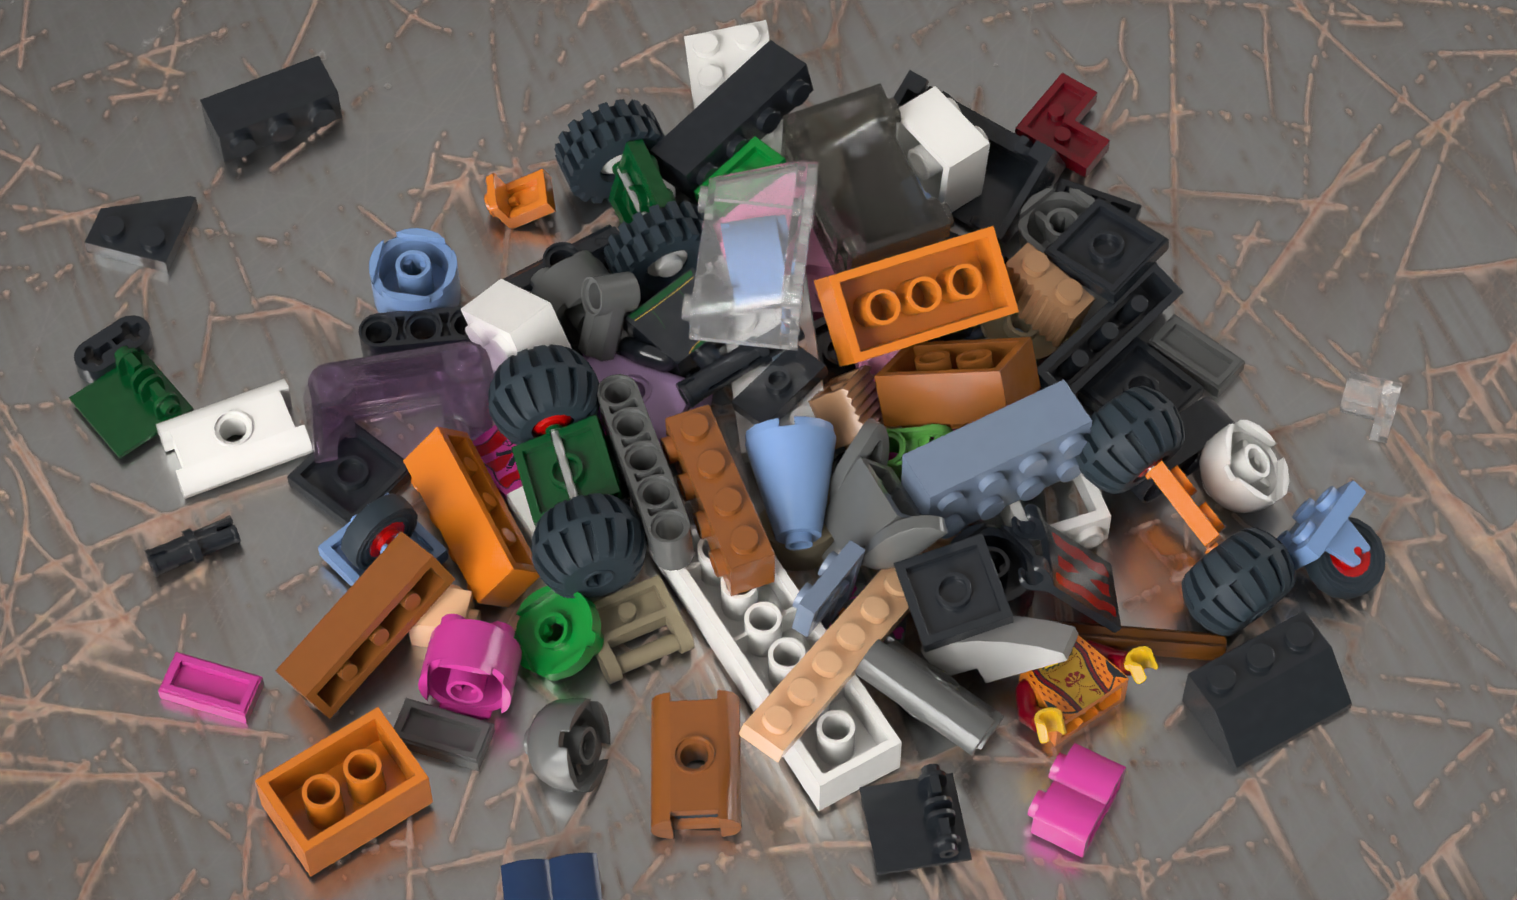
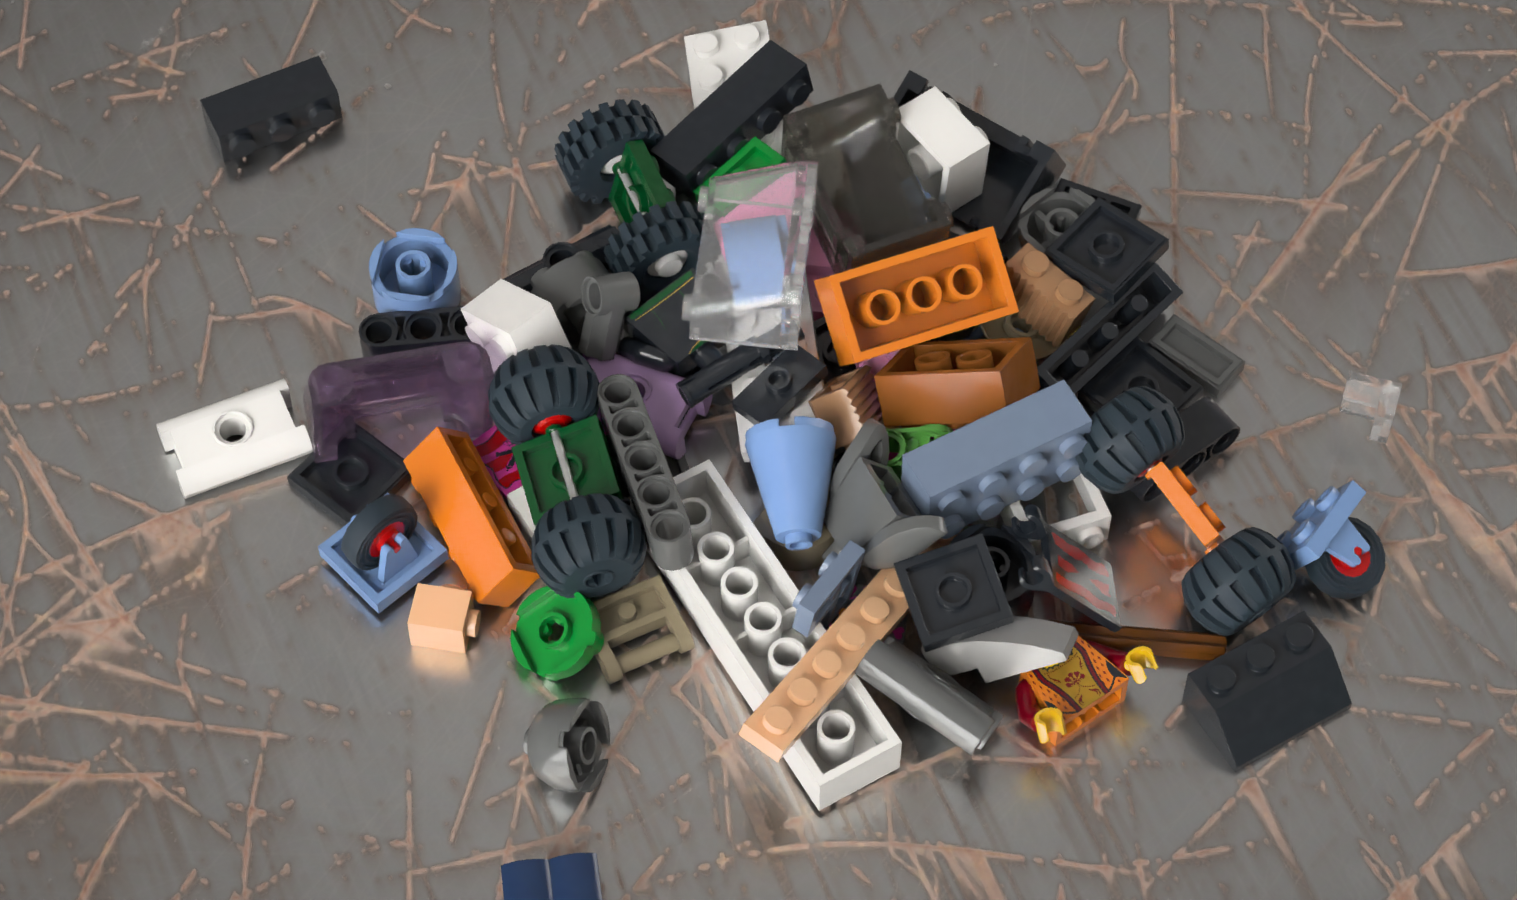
(107, 342): black beam -> none
(130, 401): dark green hinge -> none
(142, 232): black wing -> none
(192, 546): black pin -> none
(211, 687): dark pink tile -> none
(344, 791): orange brick -> none
(365, 624): dark orange brick -> none
(444, 734): dark grey tile -> none
(471, 666): dark pink brick -> none
(520, 199): orange bracket -> none
(703, 795): dark orange piece -> none
(719, 500): dark orange brick -> none
(915, 822): black hinge -> none
(1056, 124): dark red plate -> none
(1076, 799): dark pink brick -> none
(1242, 468): white cylinder -> none

